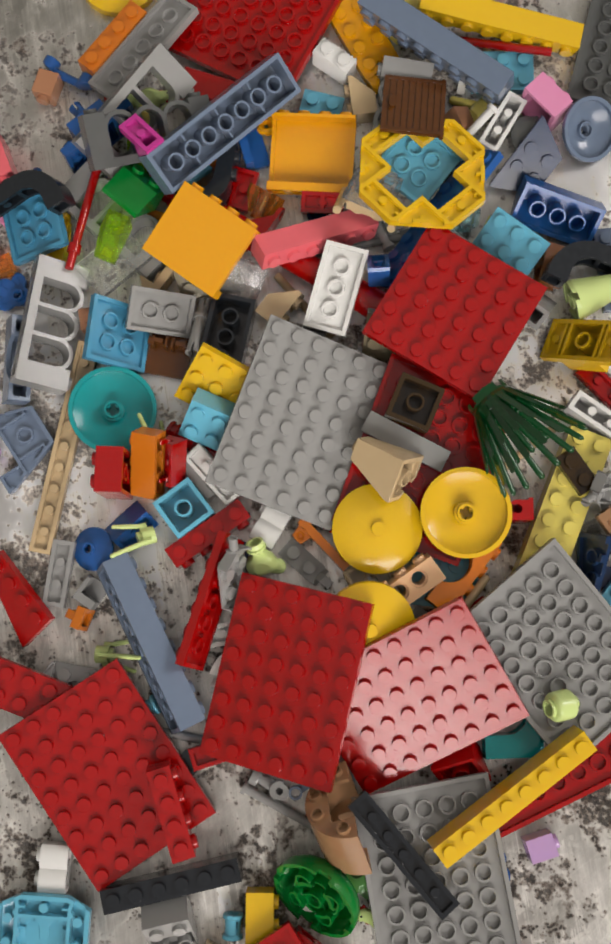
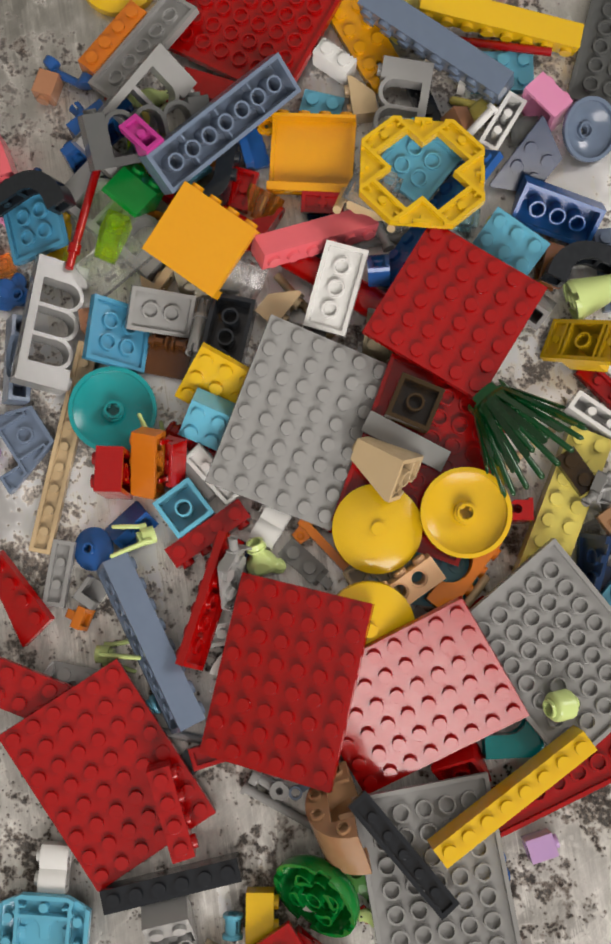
(413, 106): reddish brown piece -> none

